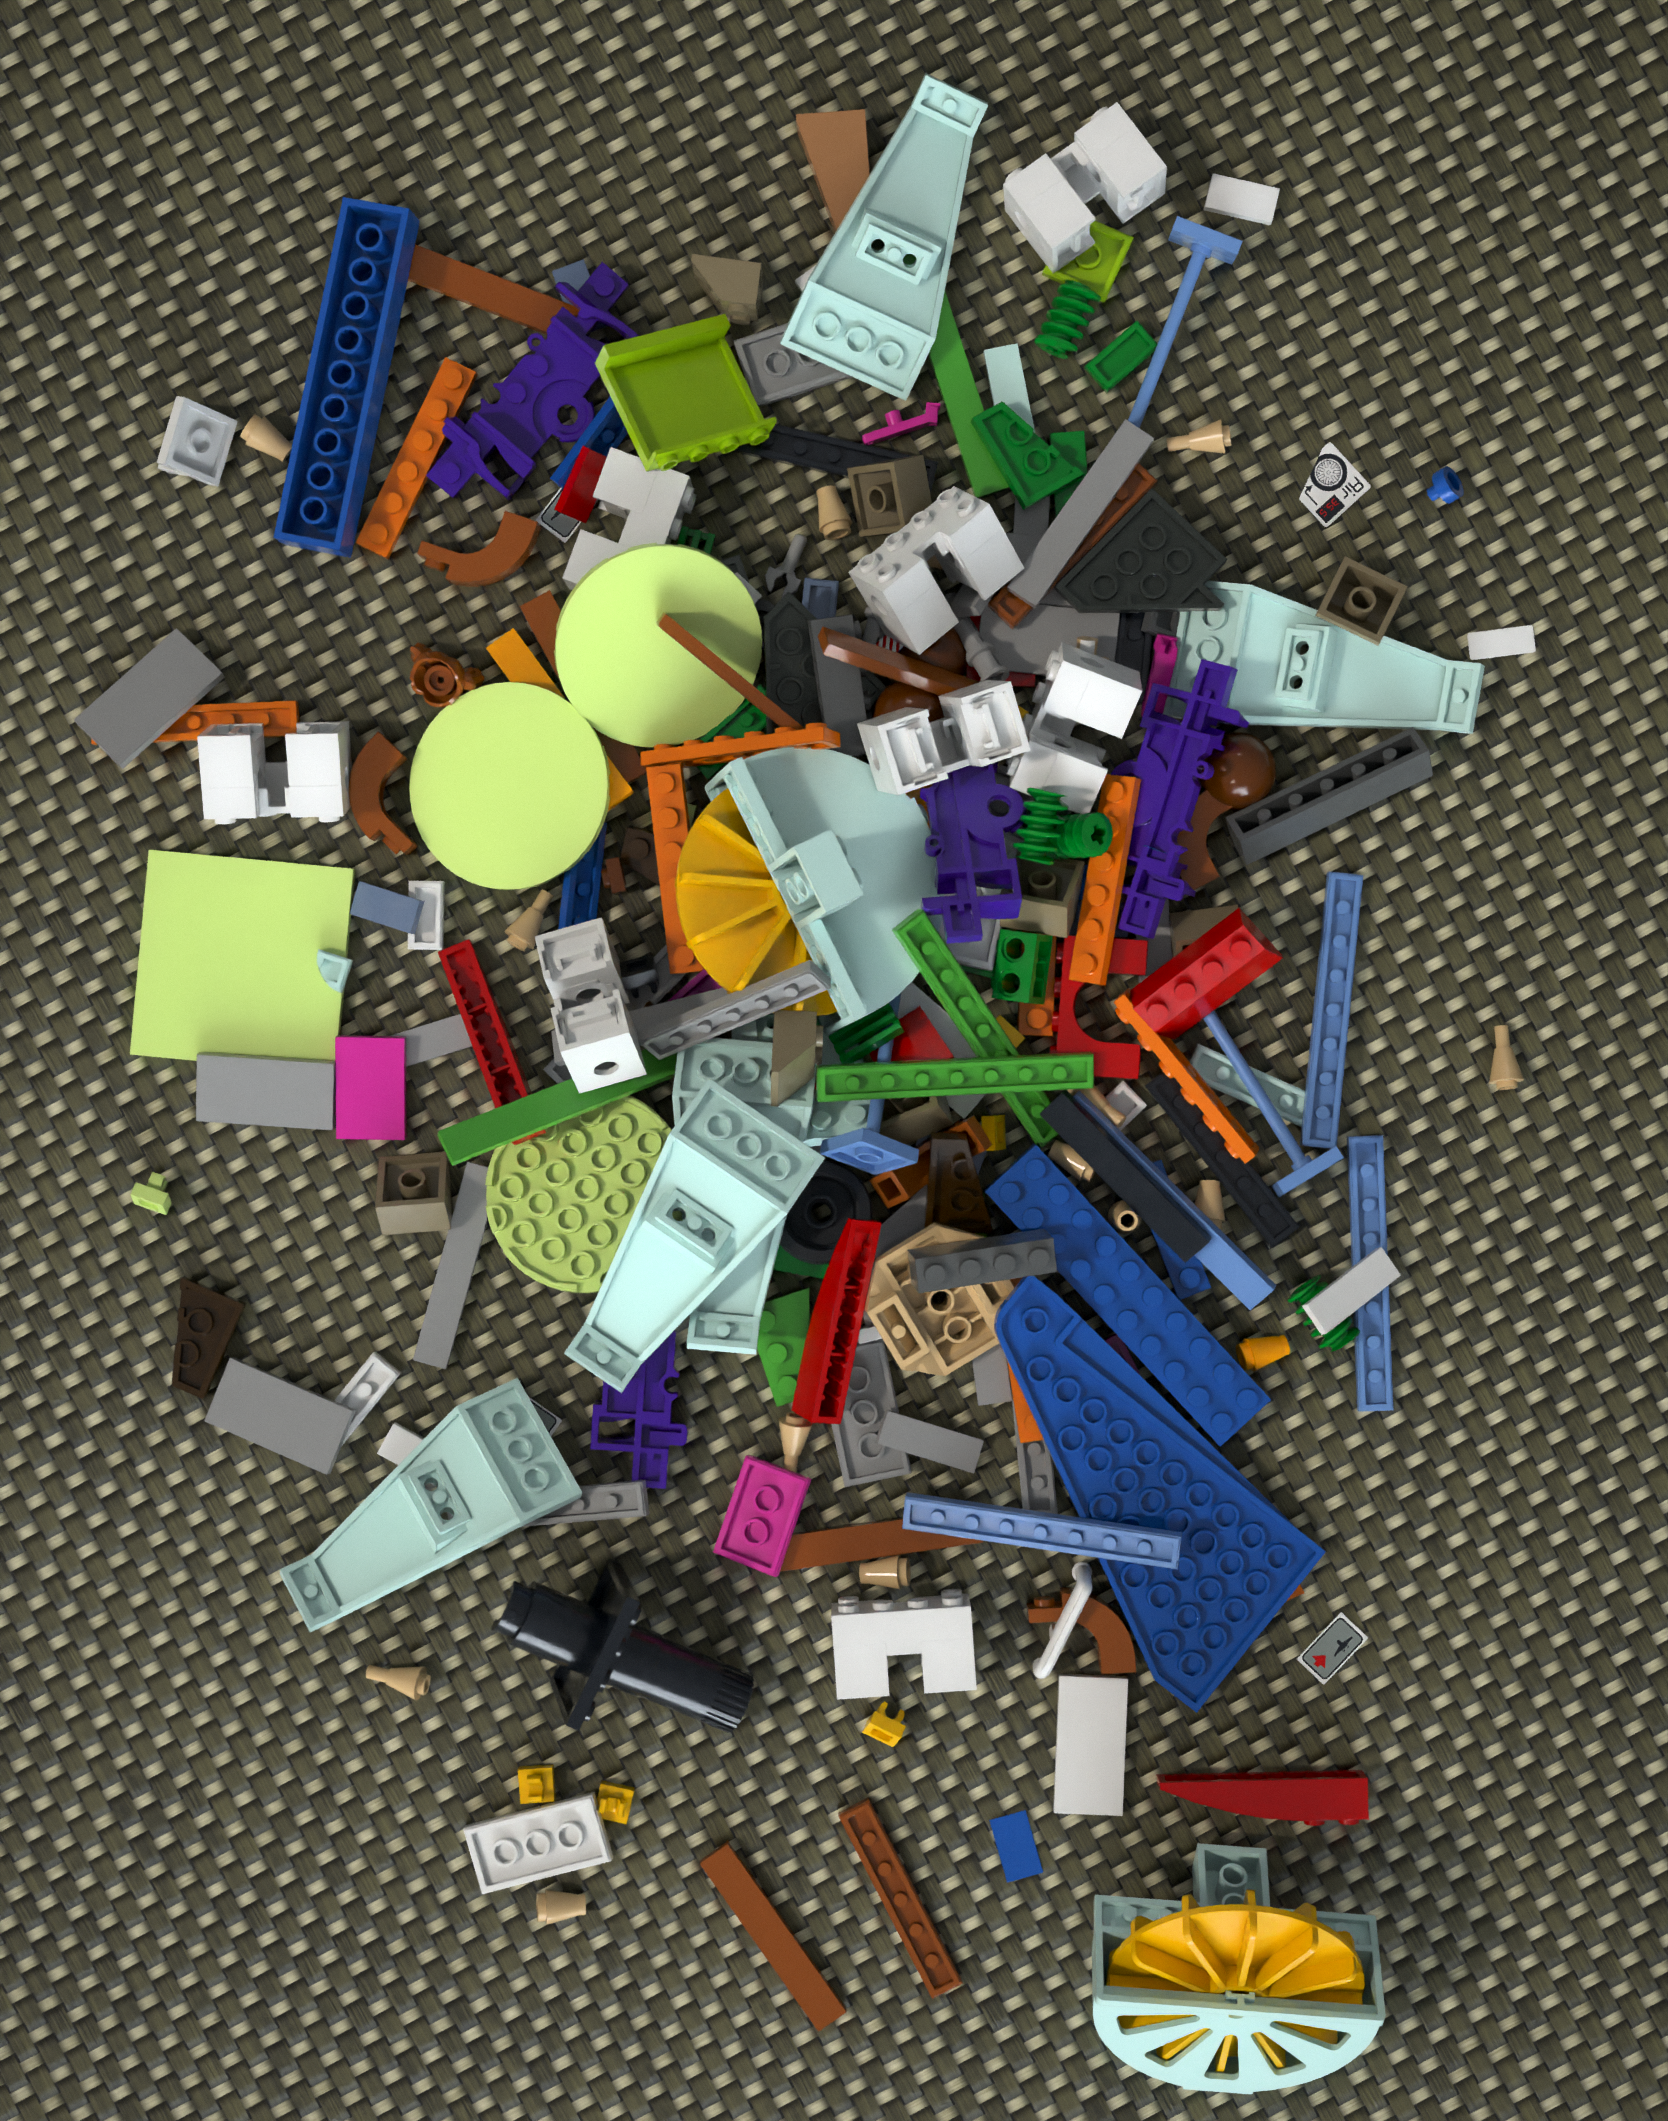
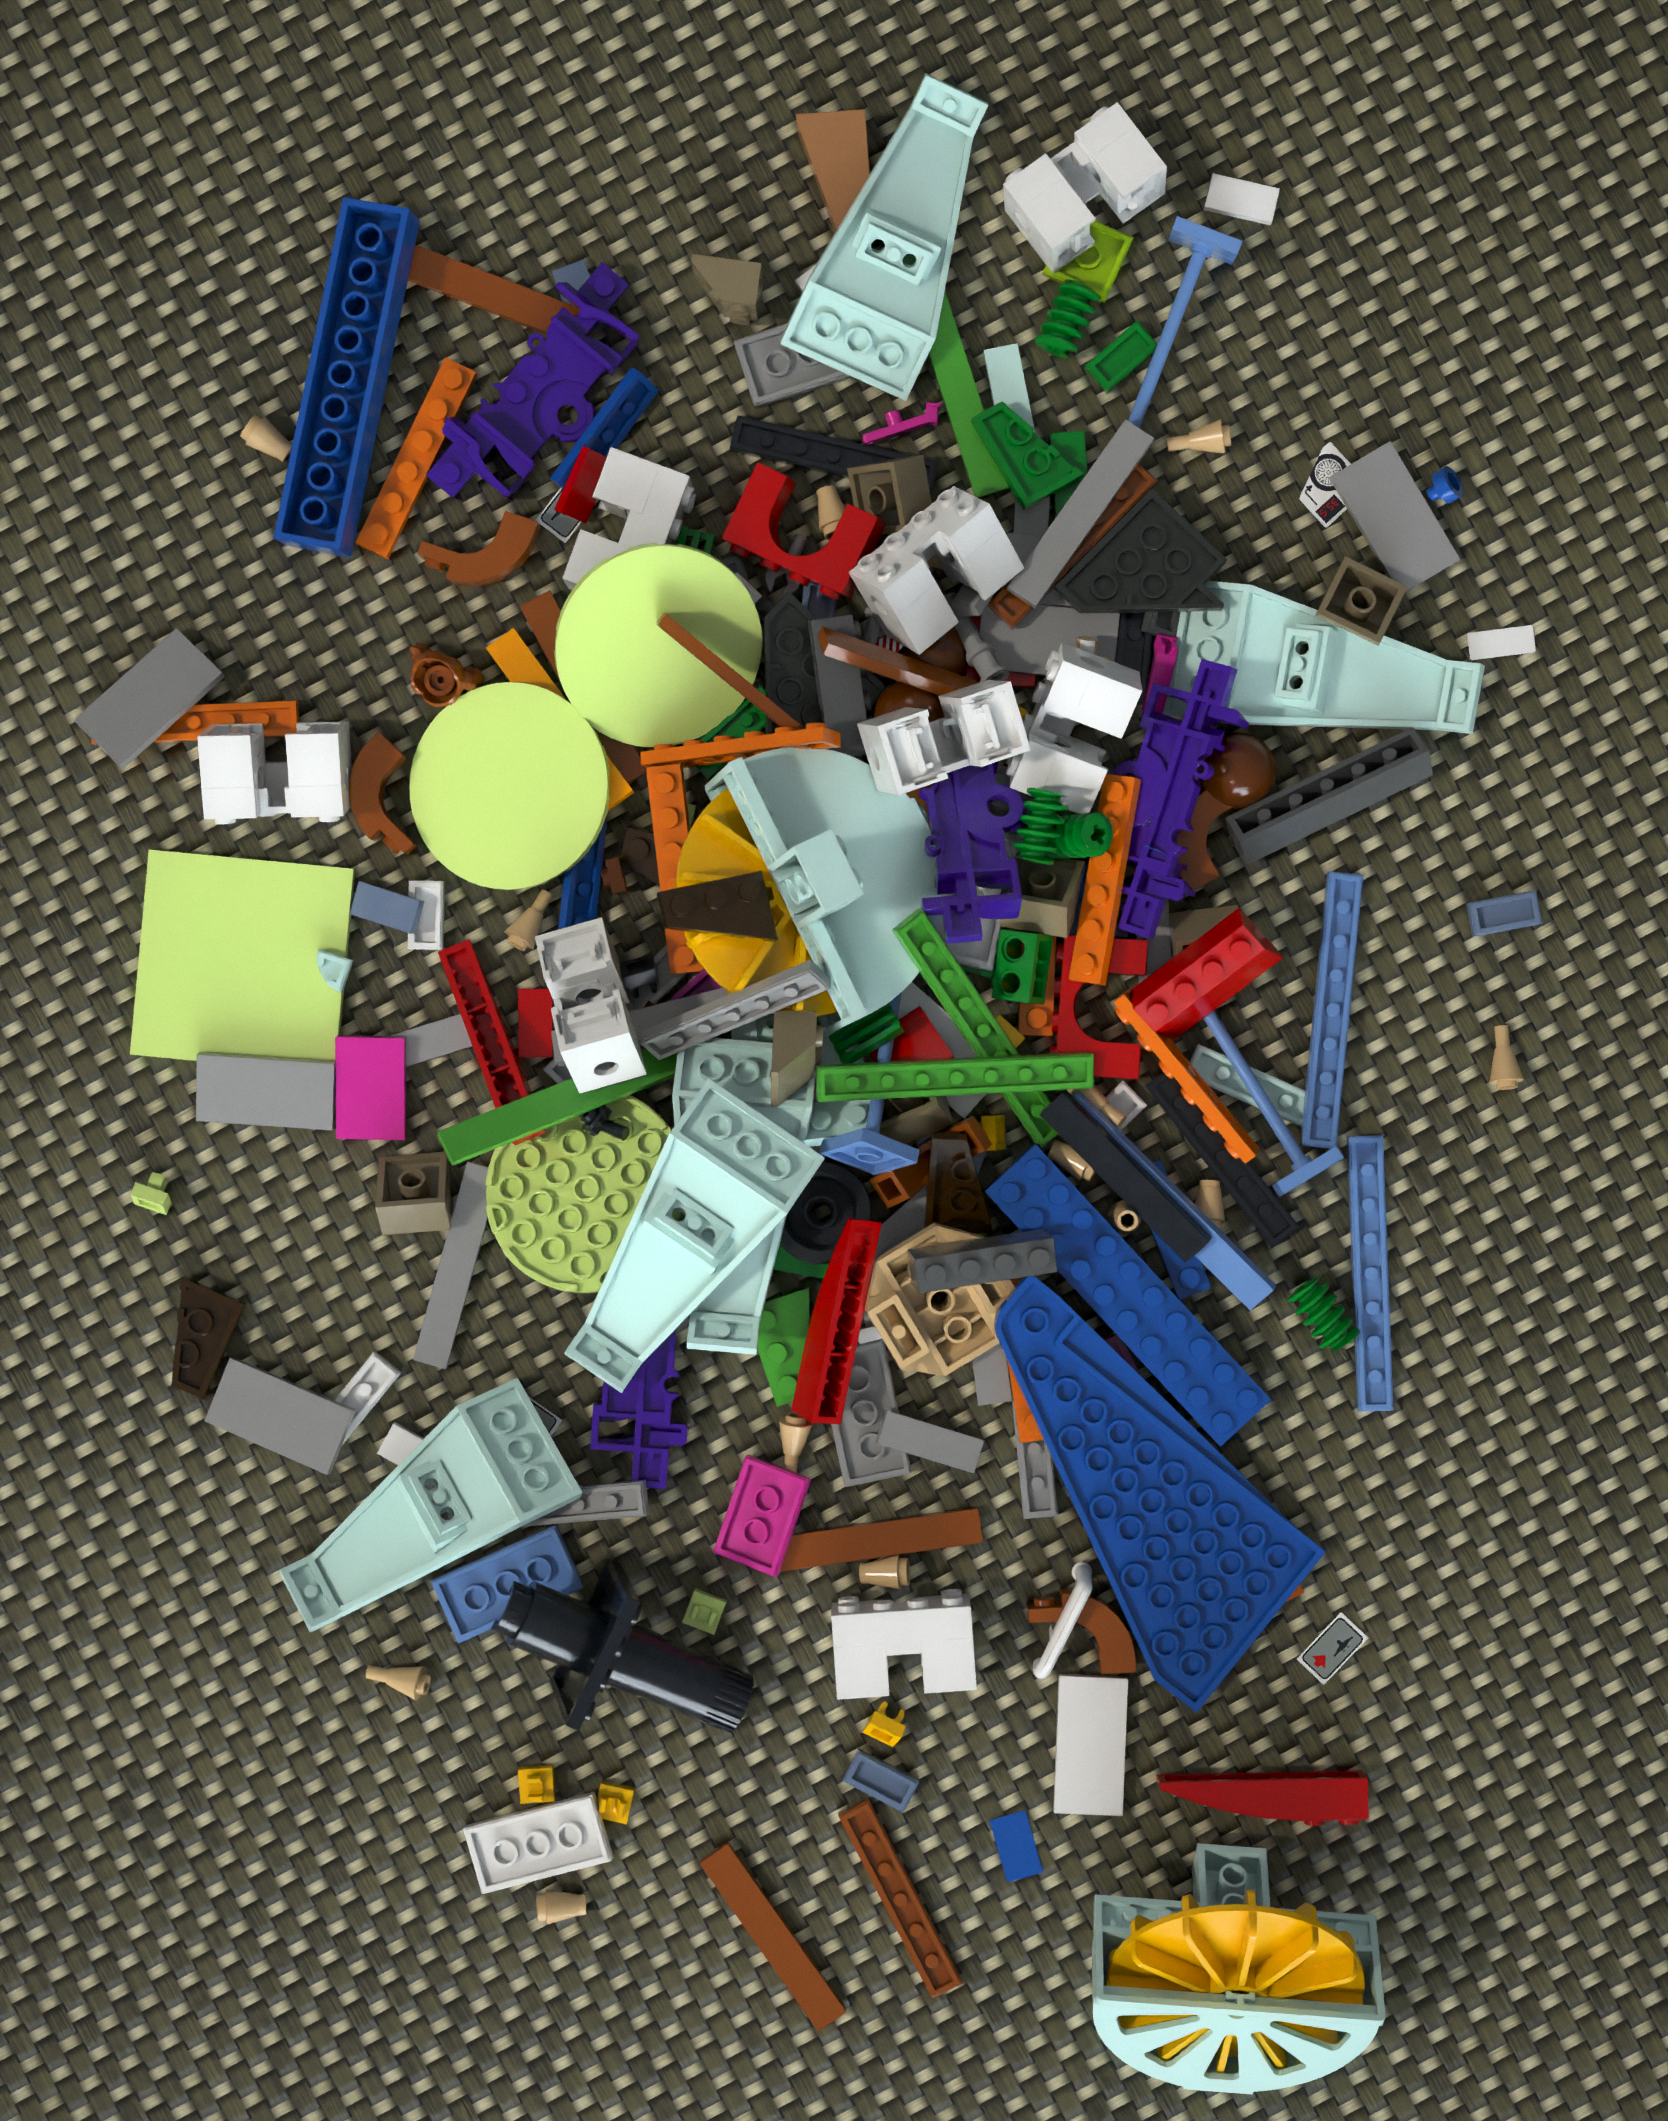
(196, 442): white bracket -> none
(480, 1589): none -> medium blue tile
(535, 1023): none -> red tile
(598, 1120): none -> black plate
(682, 394): lime panel -> none
(704, 1611): none -> yellowish green tile
(721, 906): none -> dark brown wing
(755, 532): none -> red arch
(880, 1780): none -> sand blue tile
(1042, 1530): medium blue tile -> none
(1261, 1351): light orange cone -> none
(1351, 1290): white tile -> none
(1394, 517): none -> light grey tile
(1504, 913): none -> sand blue tile

